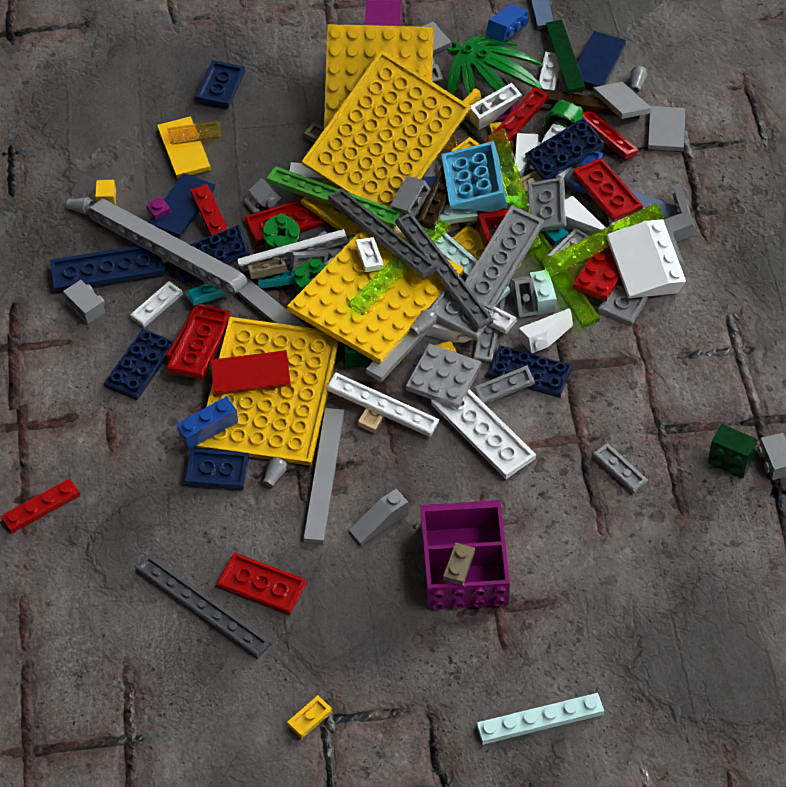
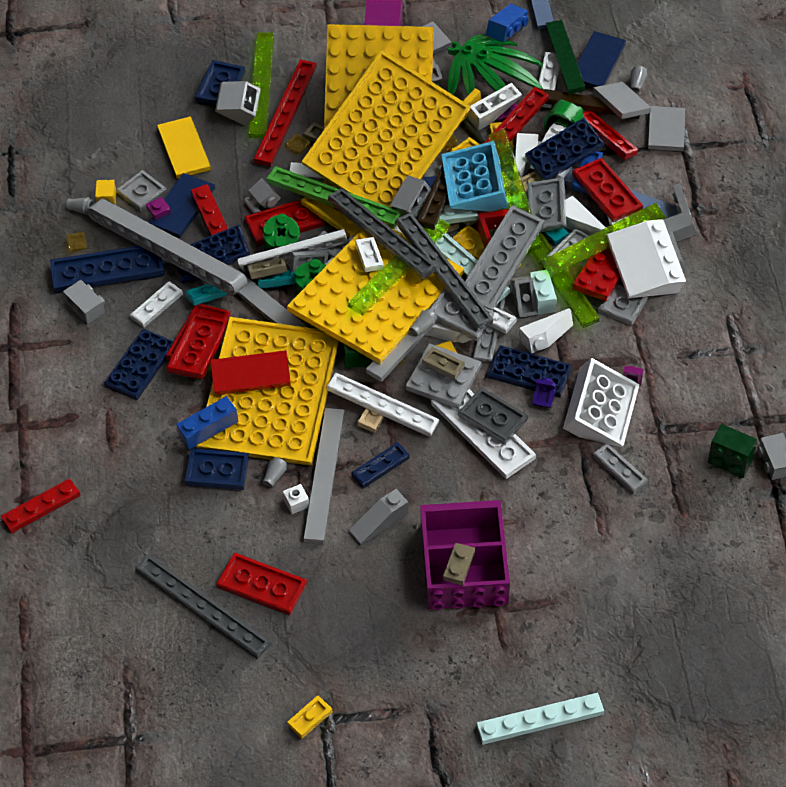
(76, 241): none -> clear yellow tile
(141, 190): none -> light grey tile
(194, 132): clear yellow tile -> none
(238, 101): none -> light grey slope
(262, 80): none -> clear neon green tile
(285, 113): none -> red plate
(296, 499): none -> white plate
(297, 144): none -> clear yellow tile
(380, 465): none -> dark blue tile
(443, 363): none -> dark tan plate
(493, 415): none -> dark grey tile
(504, 385): light grey tile -> none
(544, 393): none -> dark purple bracket
(601, 404): none -> white slope
(633, 373): none -> magenta plate

